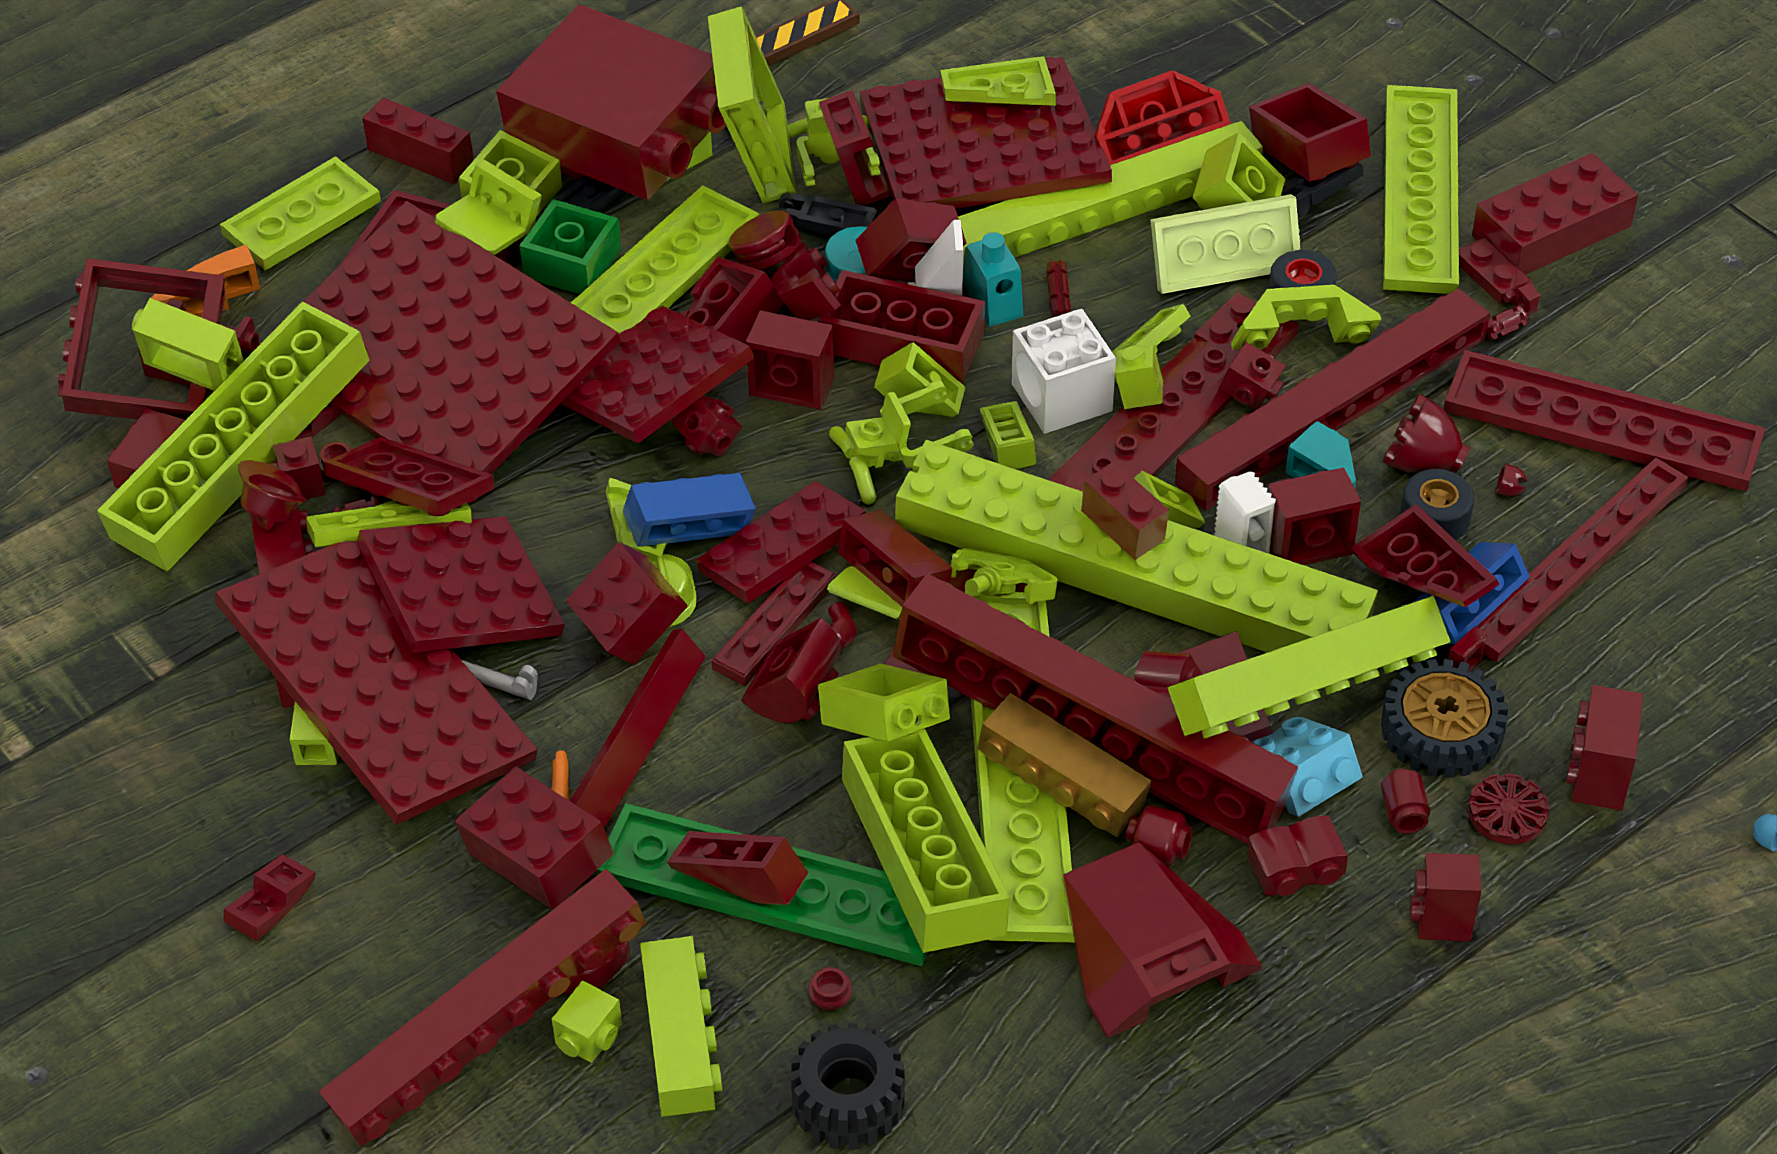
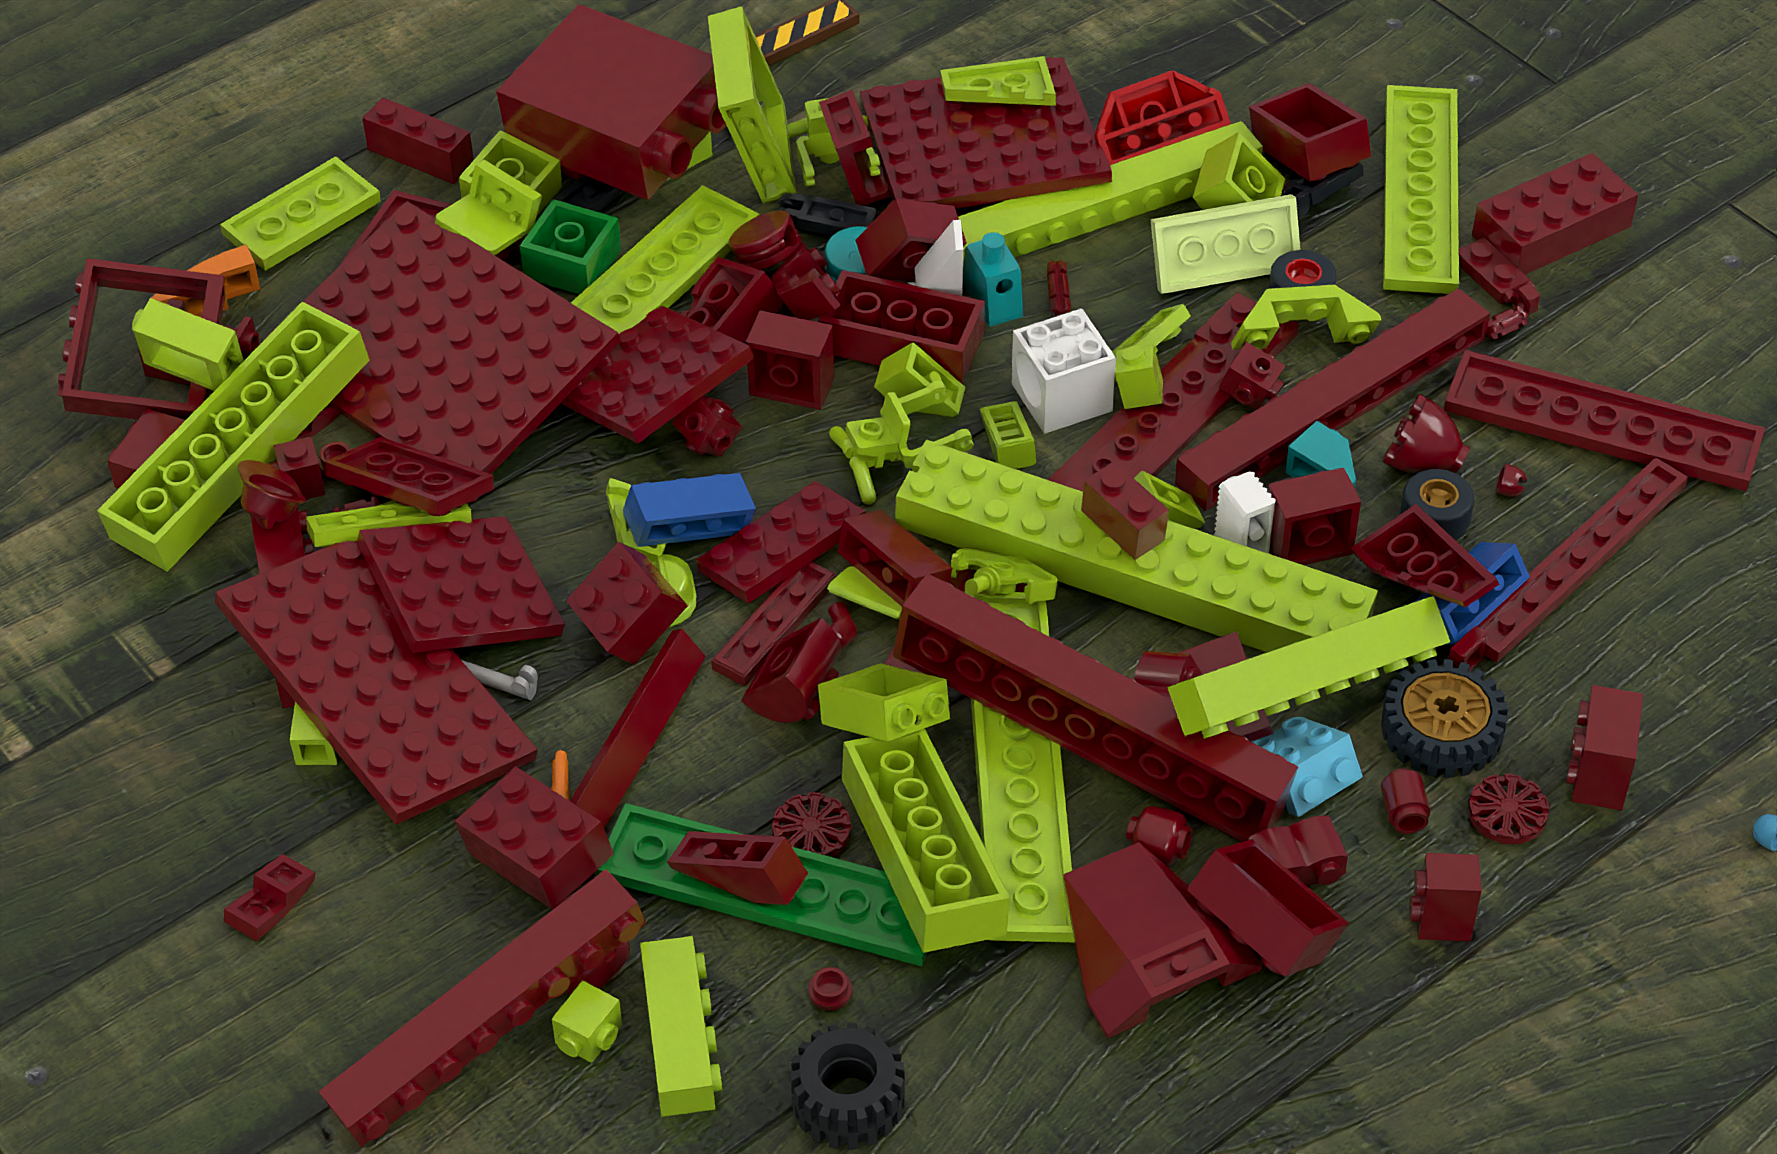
(811, 827): none -> dark red wheel
(1063, 765): pearl gold brick -> none
(1267, 907): none -> dark red piece

